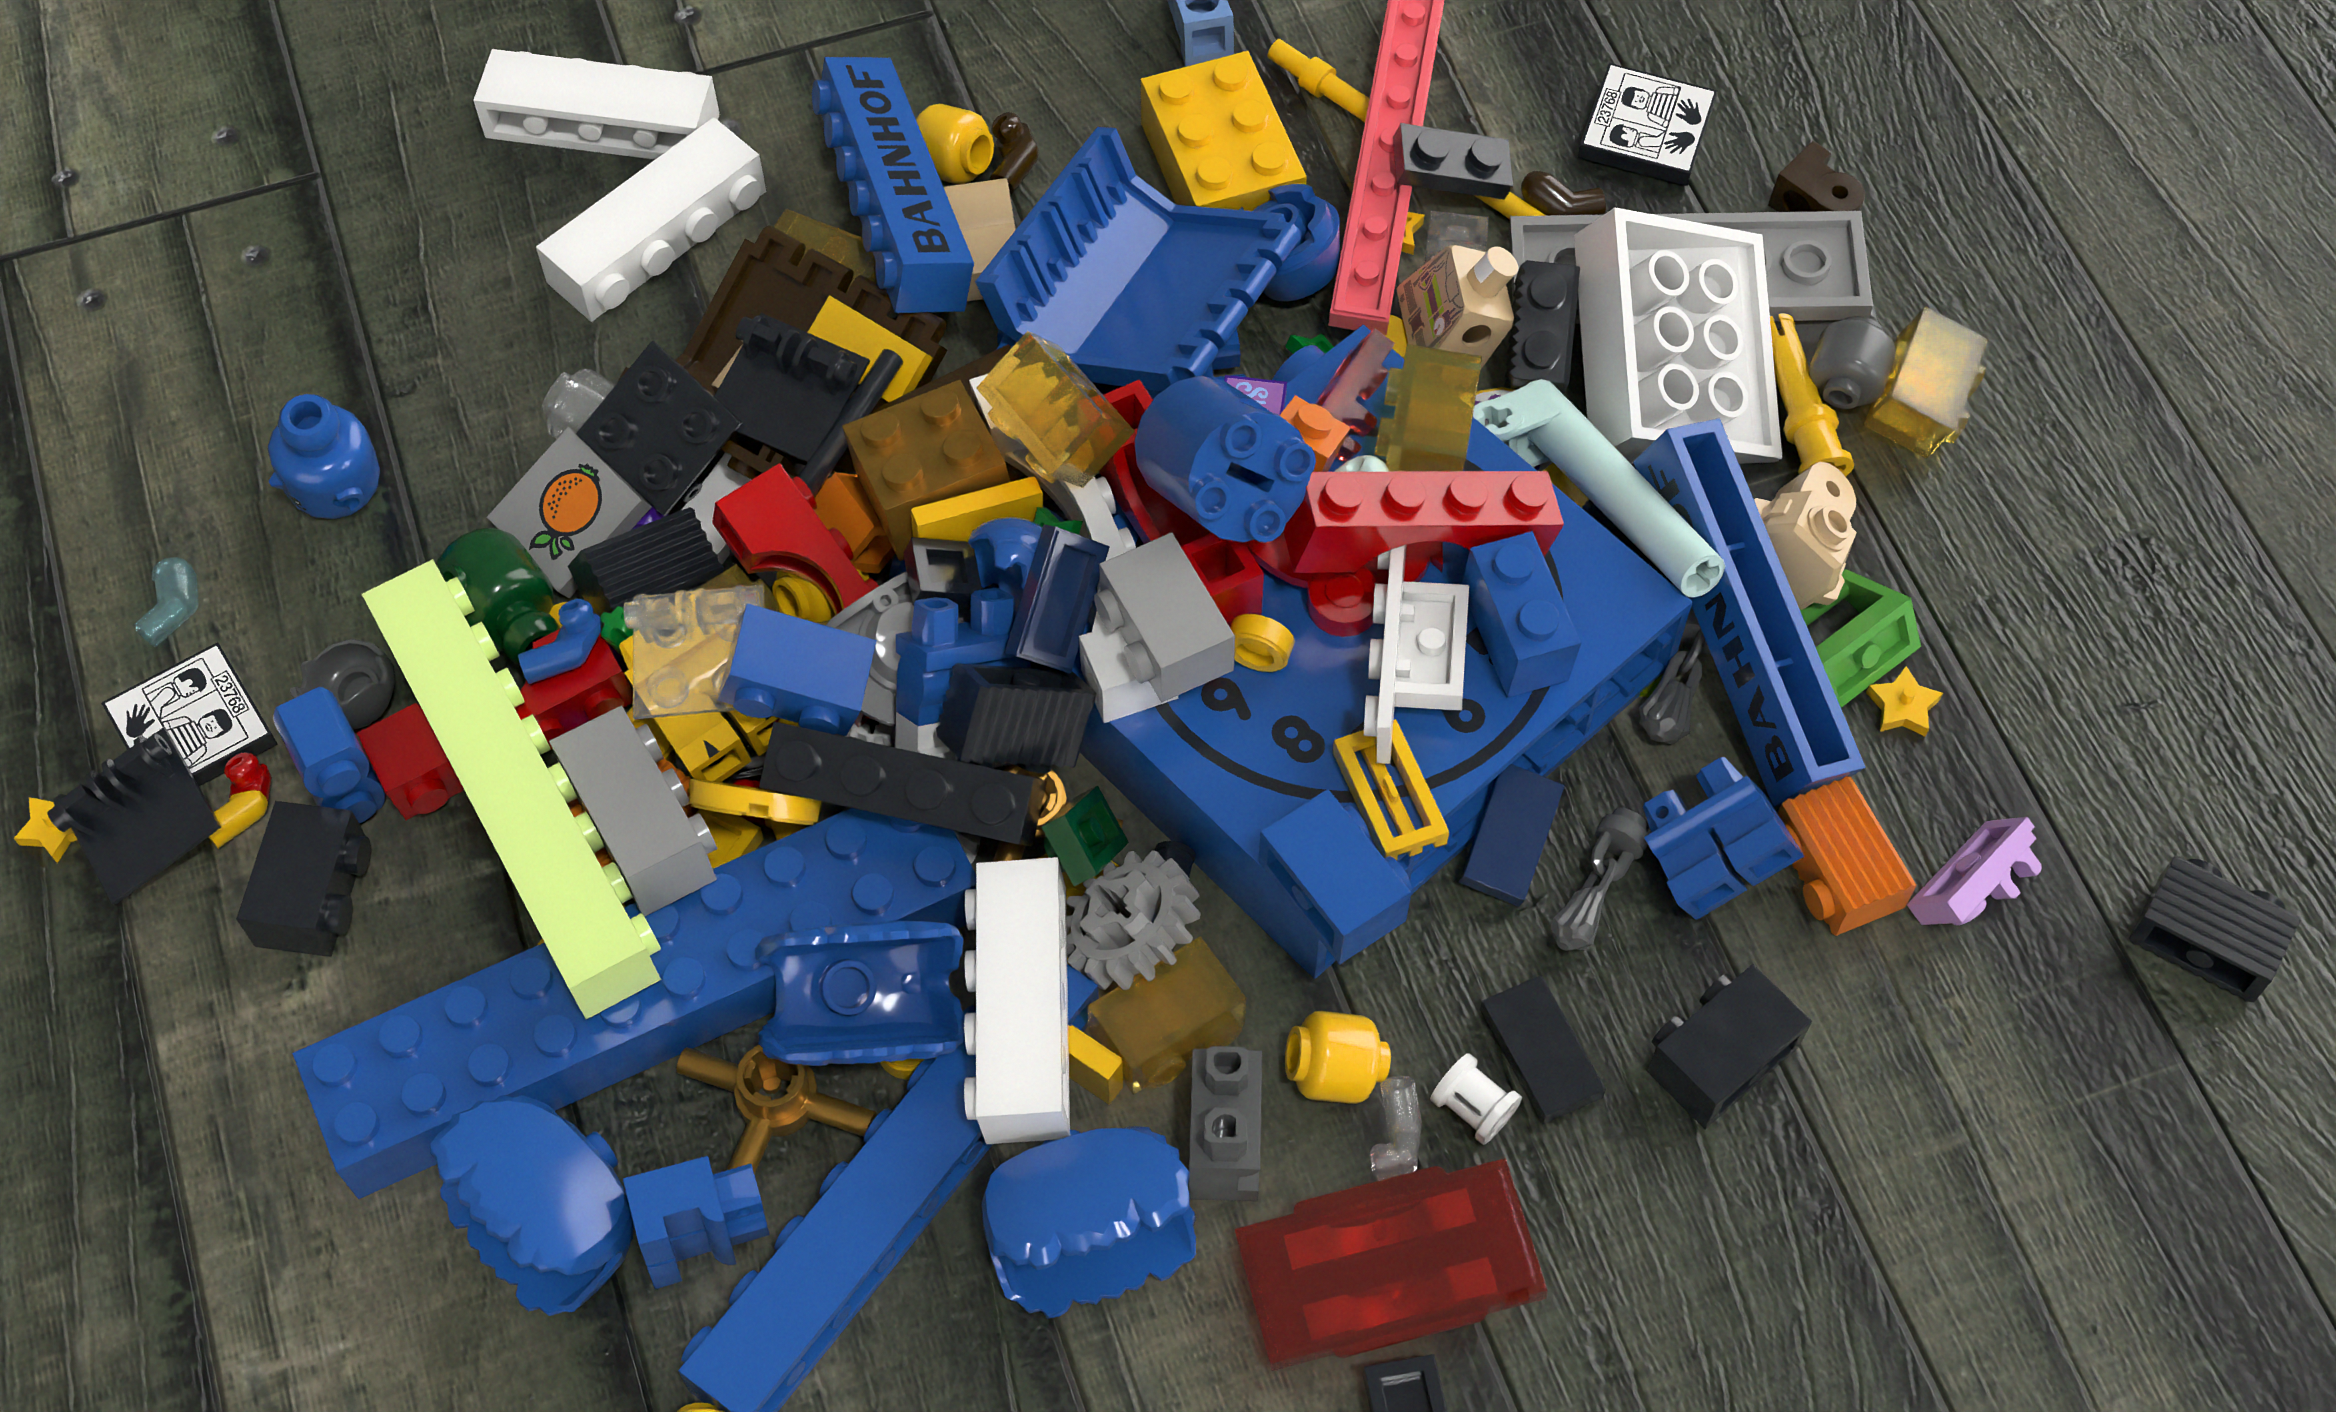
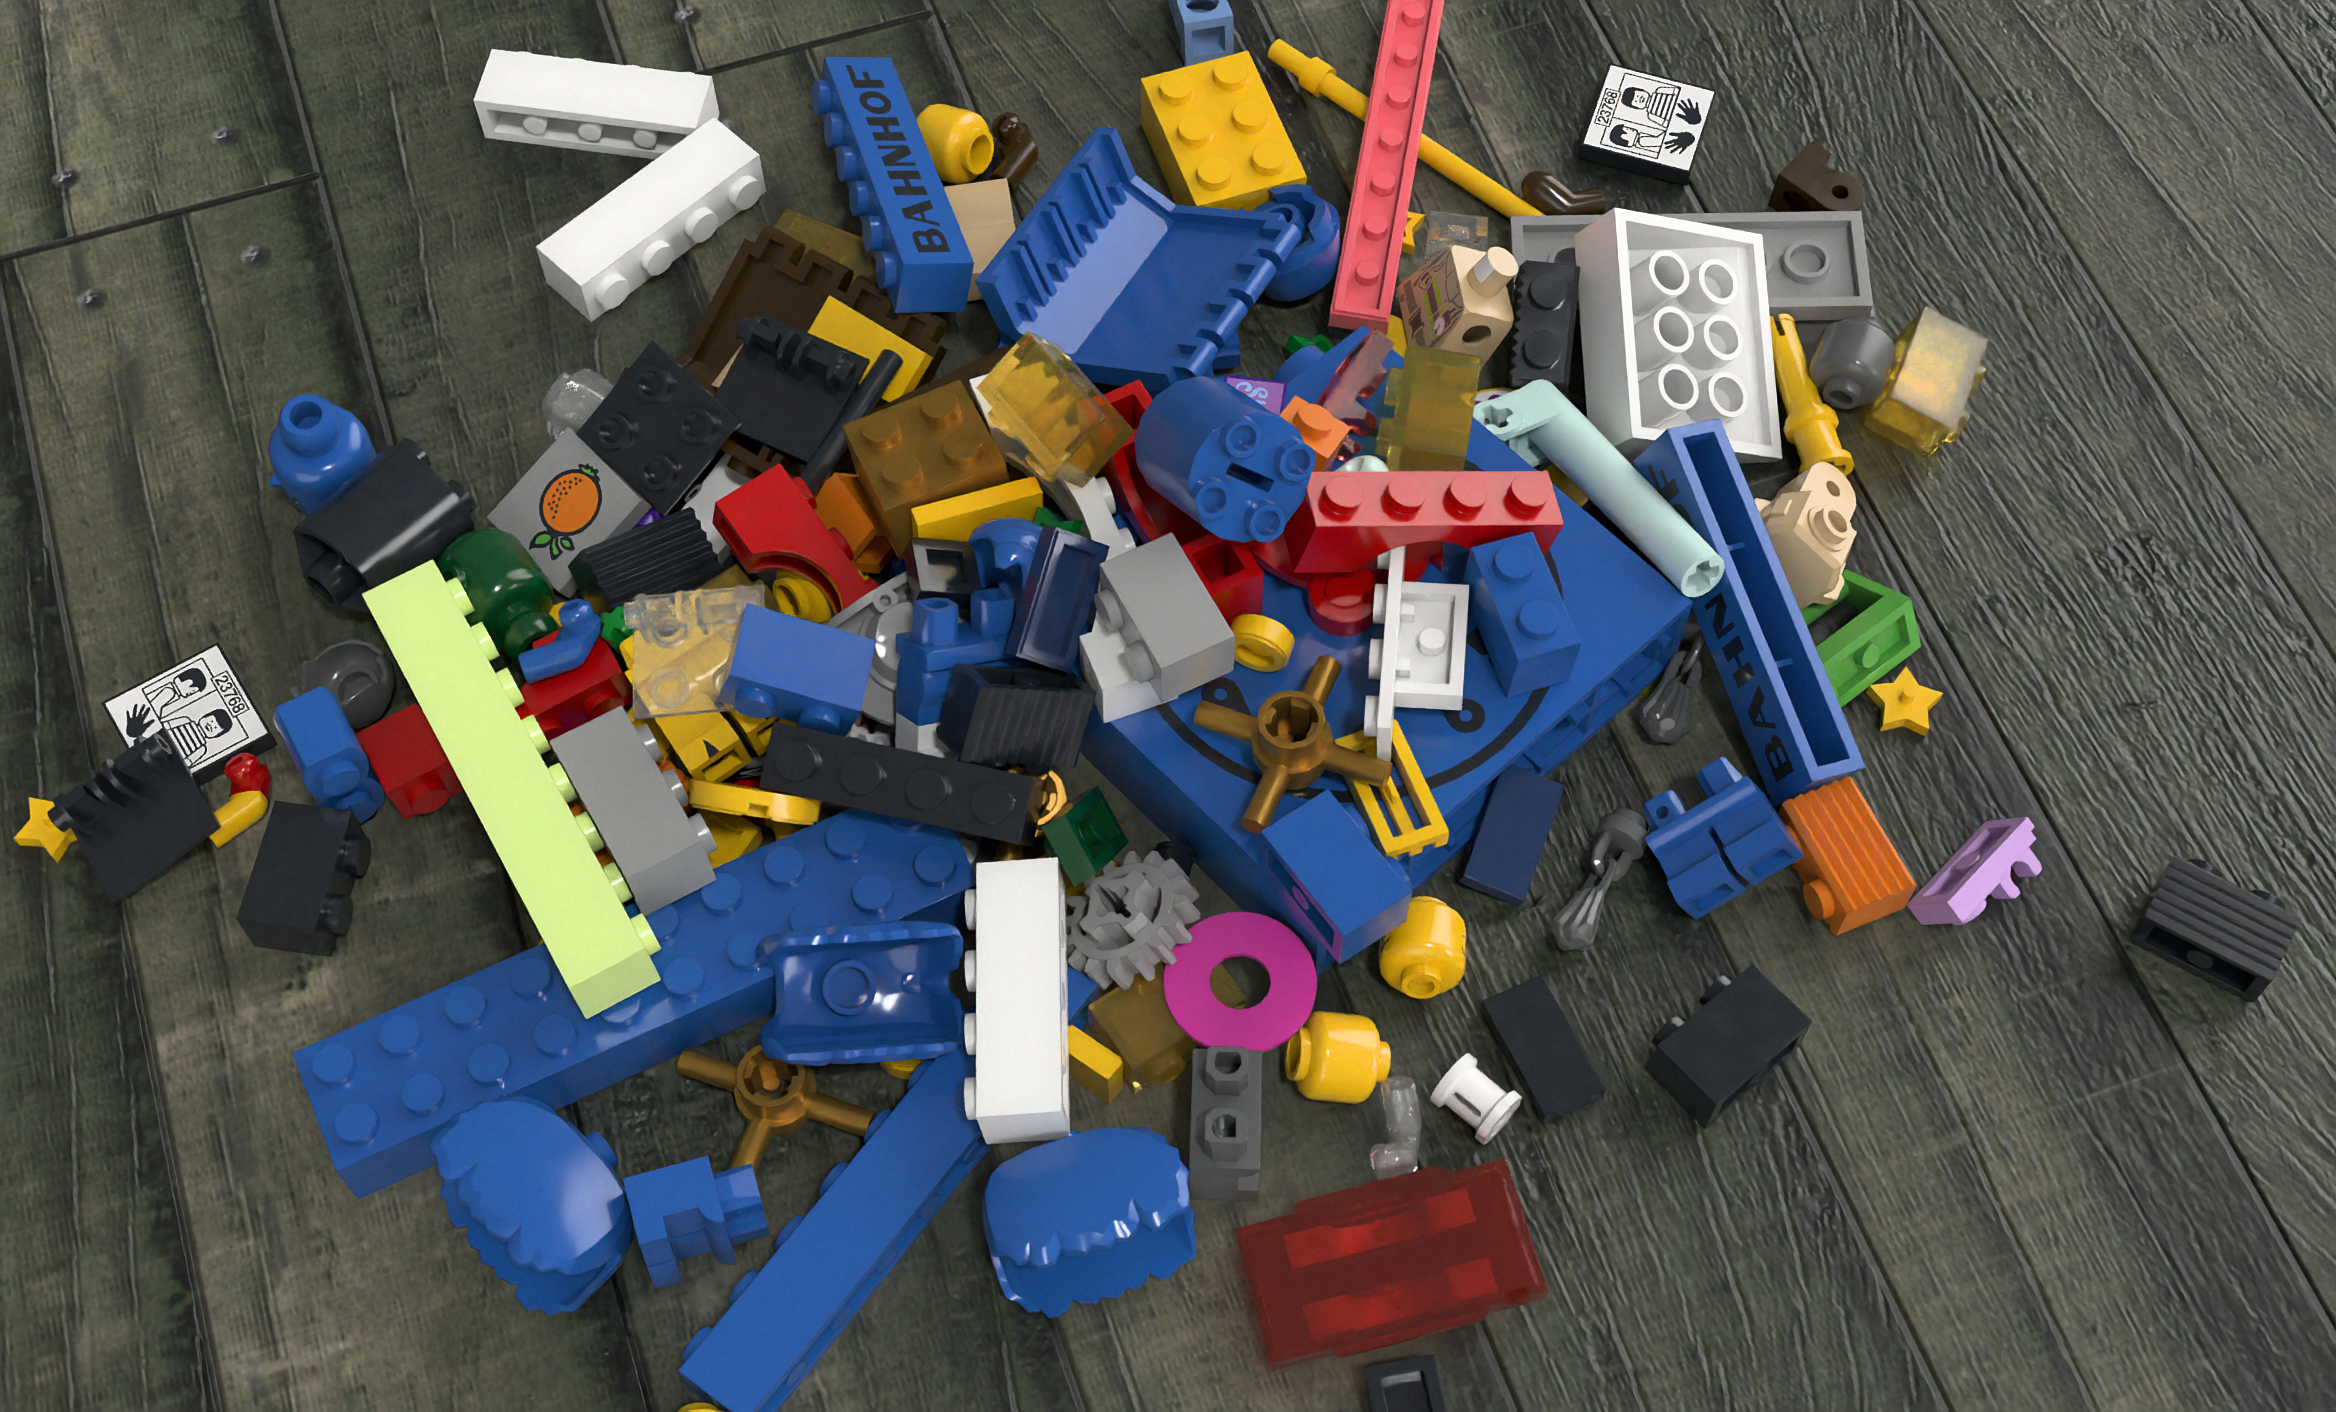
(175, 600): clear light blue arm -> none
(381, 526): none -> black cylinder
(1252, 936): none -> dark pink gear
(1282, 760): none -> pearl gold bar
(1425, 950): none -> yellow head
(1452, 161): plate -> none

